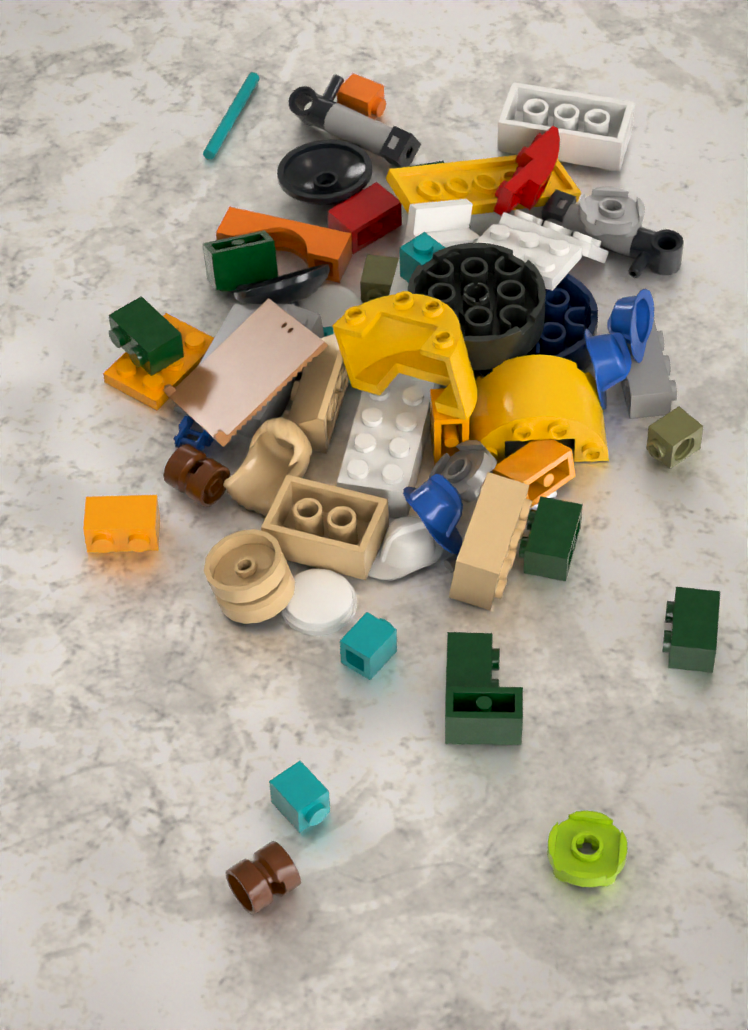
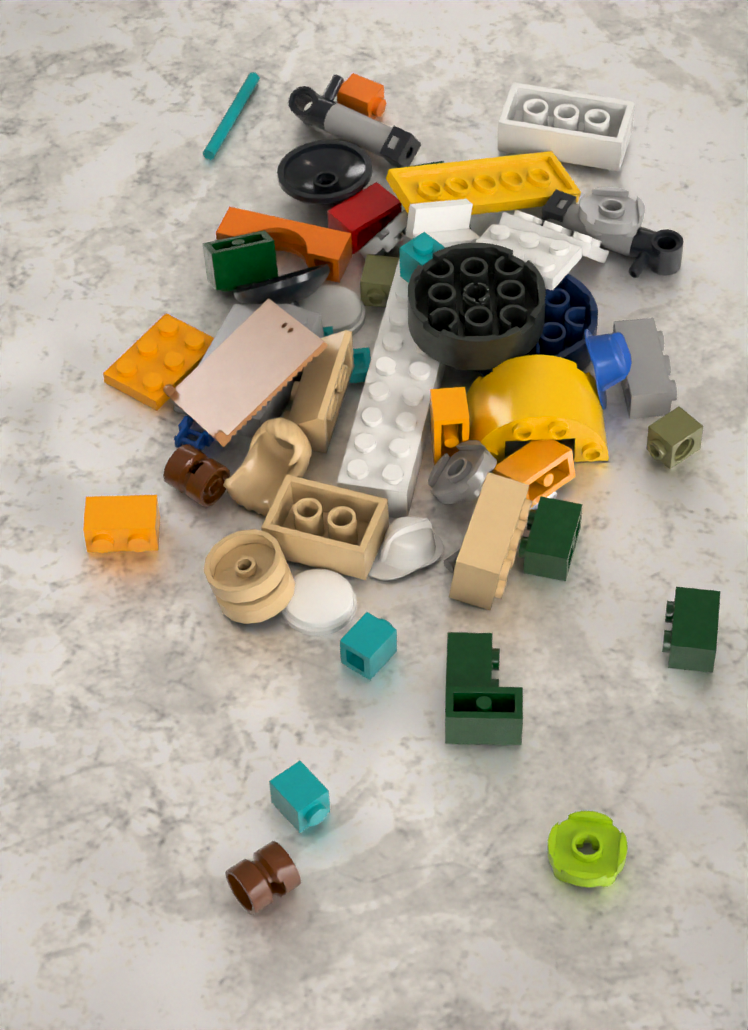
(145, 336): dark green brick -> none
(387, 237): none -> light grey plate
(411, 338): yellow cylinder -> none
(439, 509): blue piece -> none
(531, 175): red slope -> none
(634, 319): blue piece -> none

